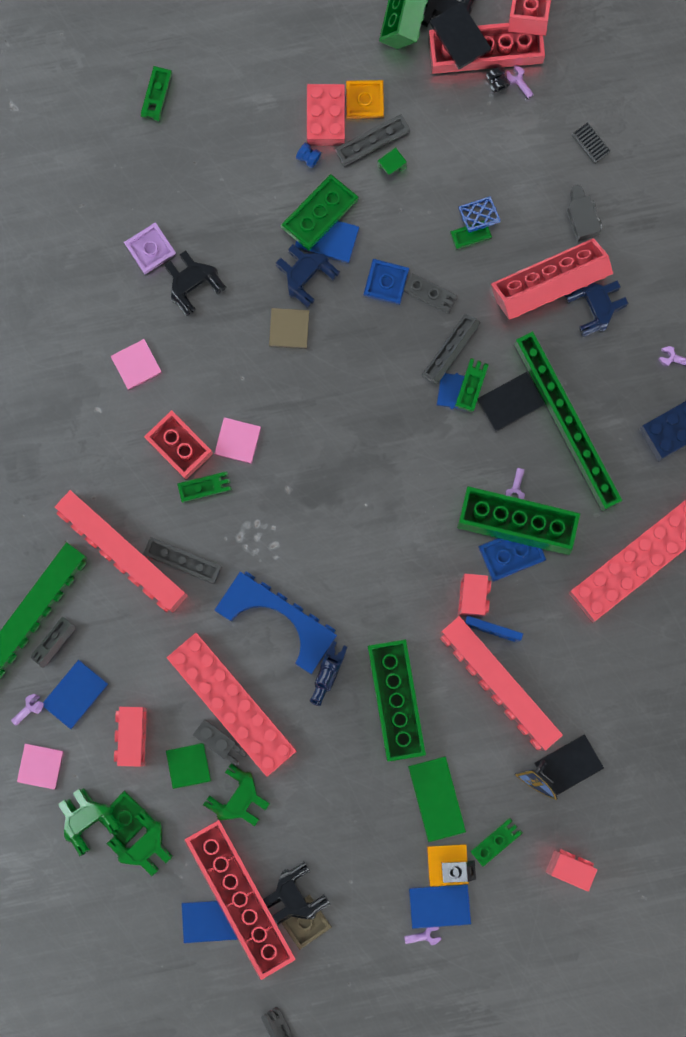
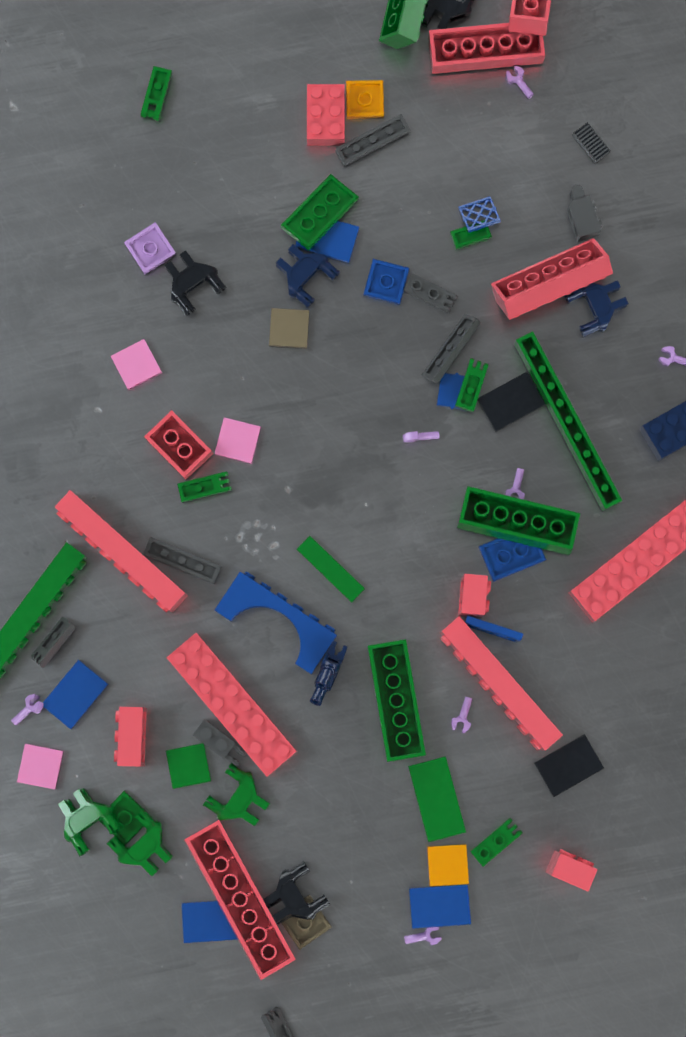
(308, 155): blue wheel -> none
(330, 569): none -> green tile
(392, 162): green panel -> none
(415, 436): none -> lavender bar
(458, 871): bracket -> none
(460, 35): black tile -> none
(463, 716): none -> lavender bar
(498, 79): black wheel -> none
(538, 780): shield -> none

